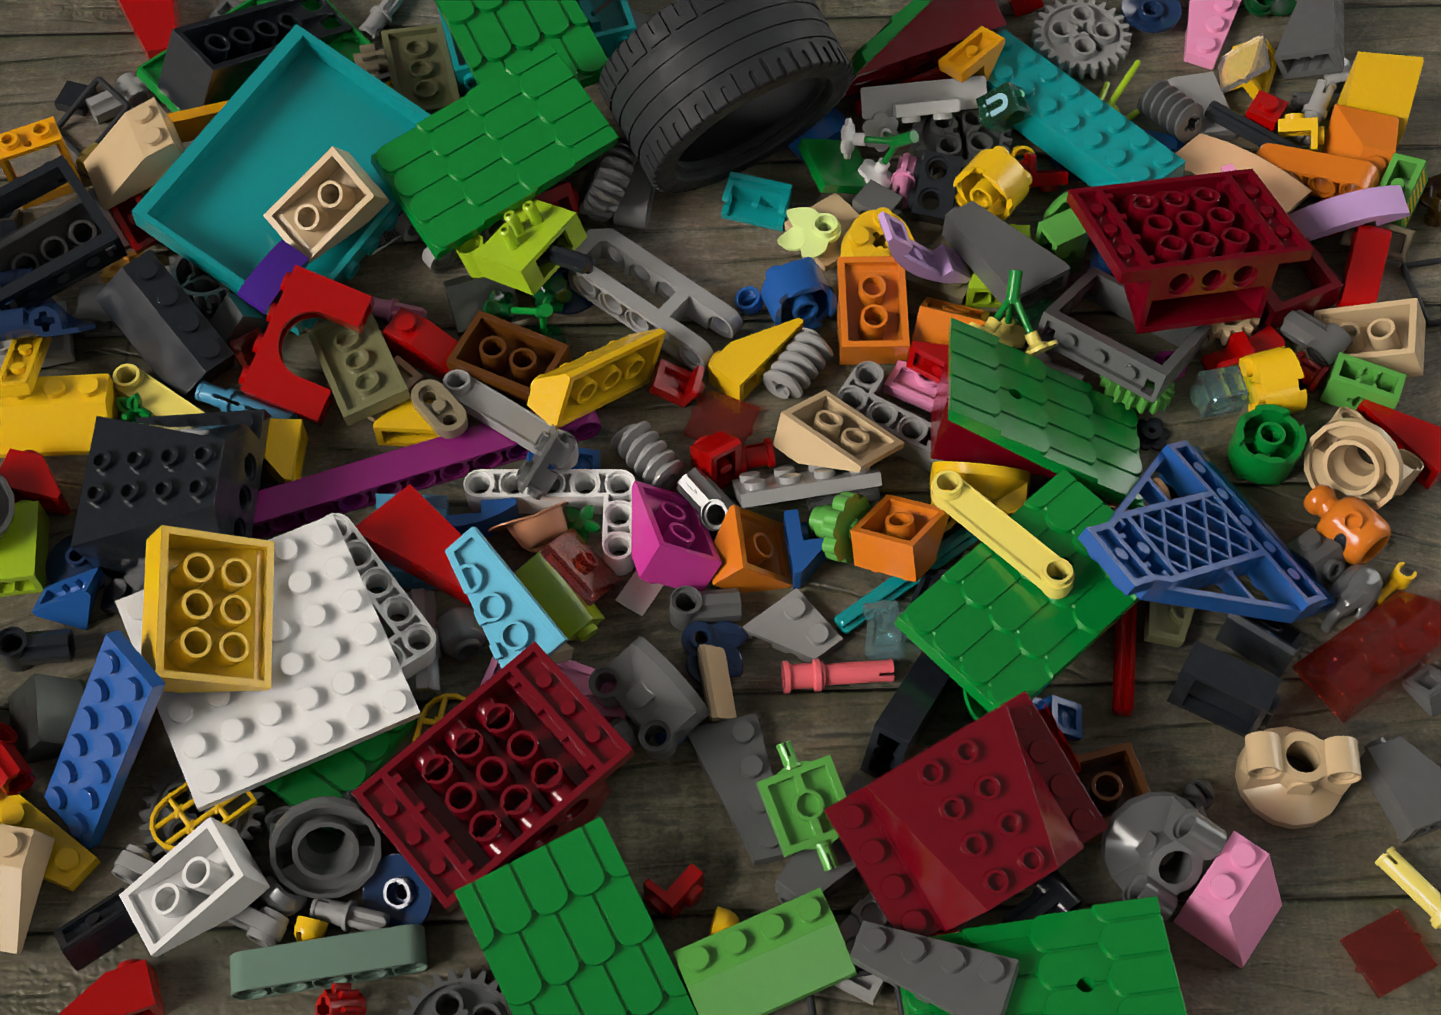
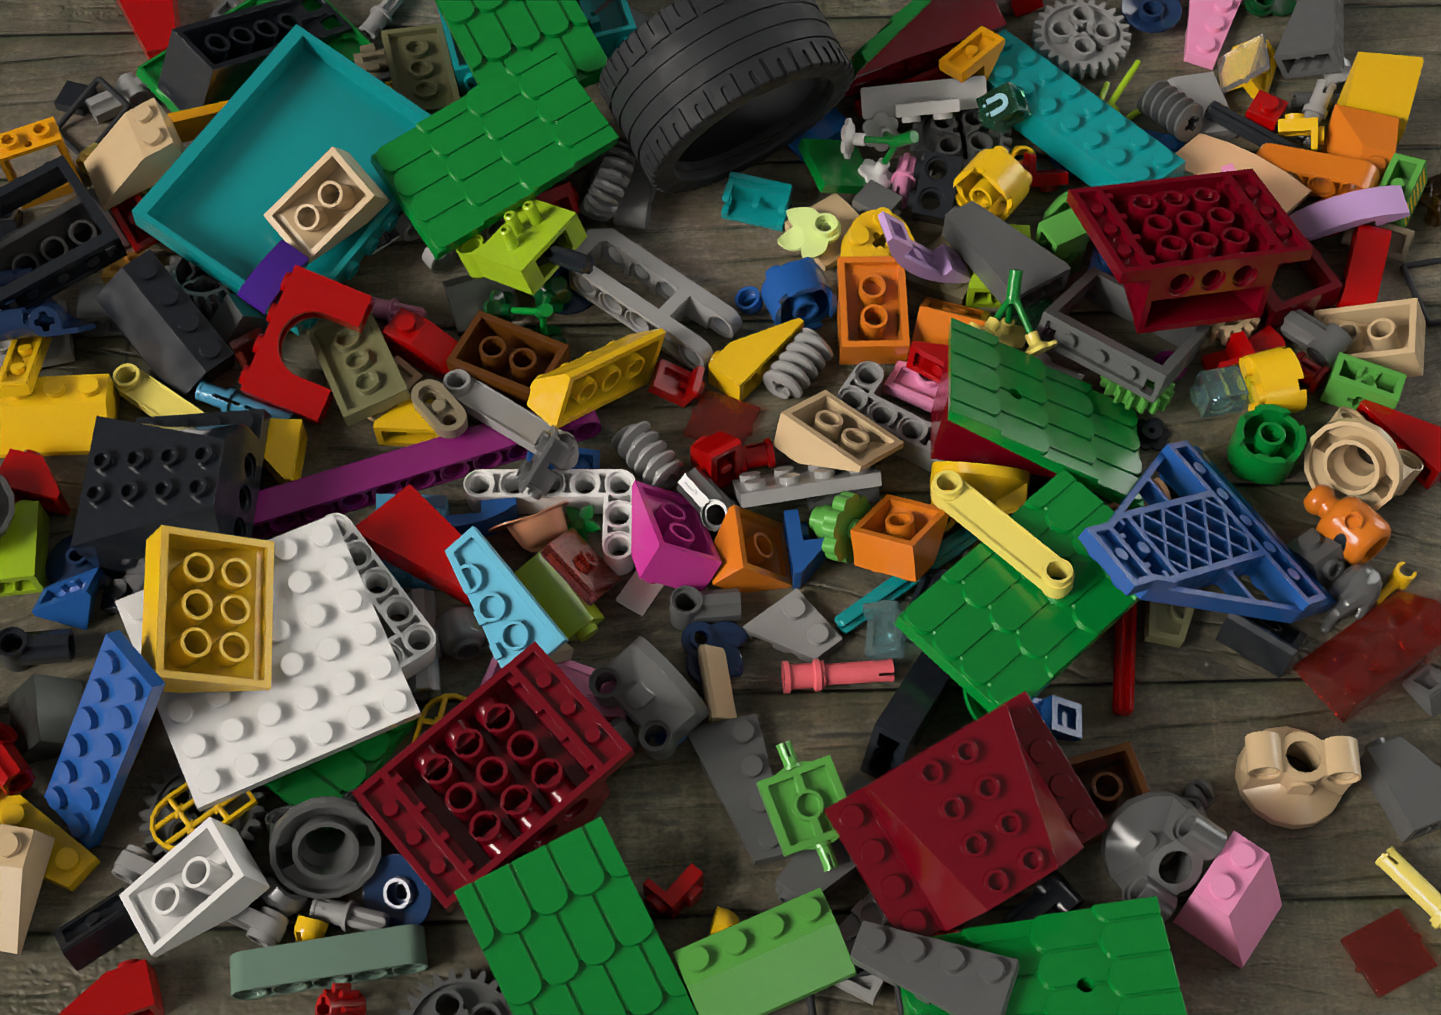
(132, 408): green plant -> none
(1059, 737): red piece -> none
(1225, 690): black window -> none

